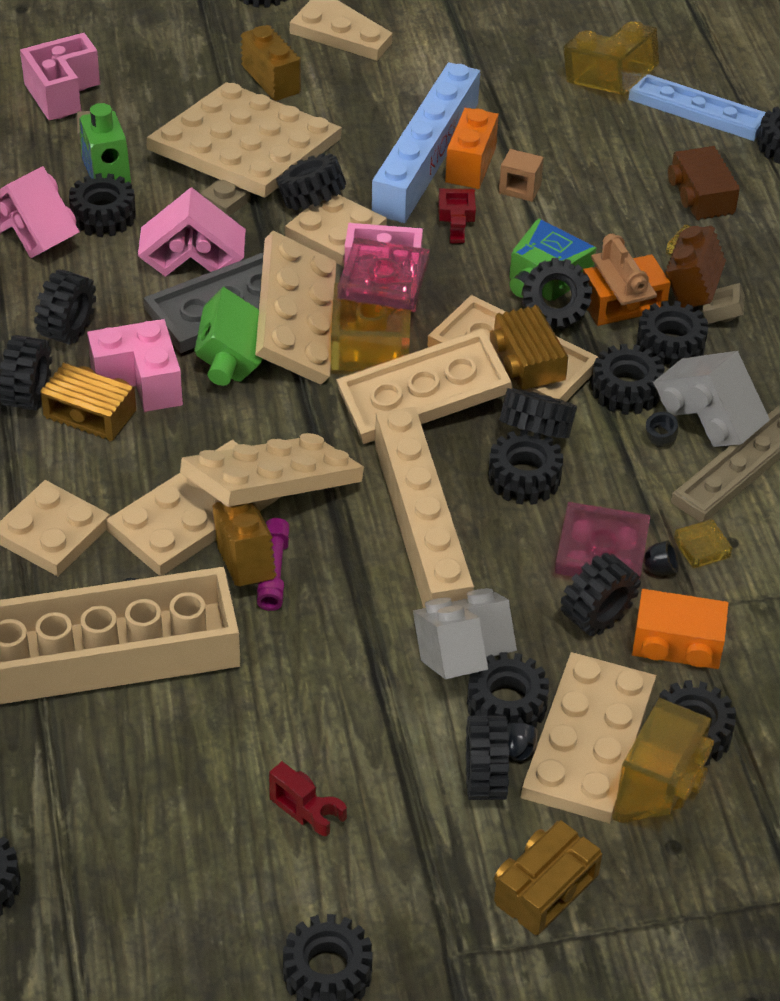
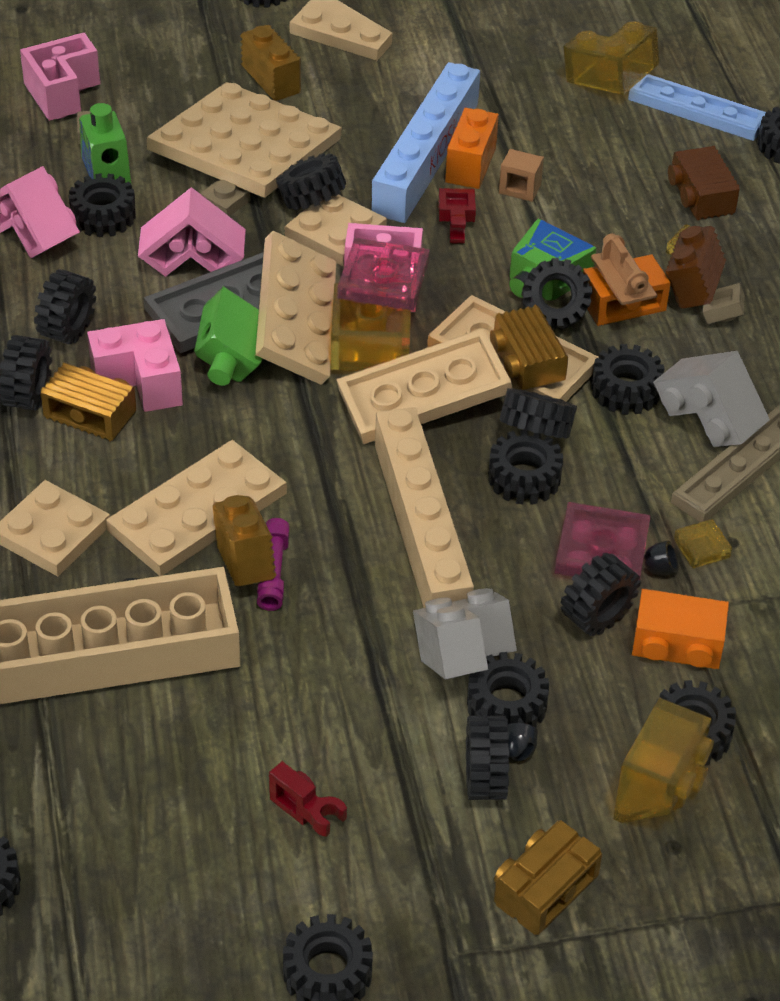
(271, 469): tan plate -> none
(588, 737): tan plate -> none
(666, 424): black hinge -> none
(672, 320): black tyre -> none

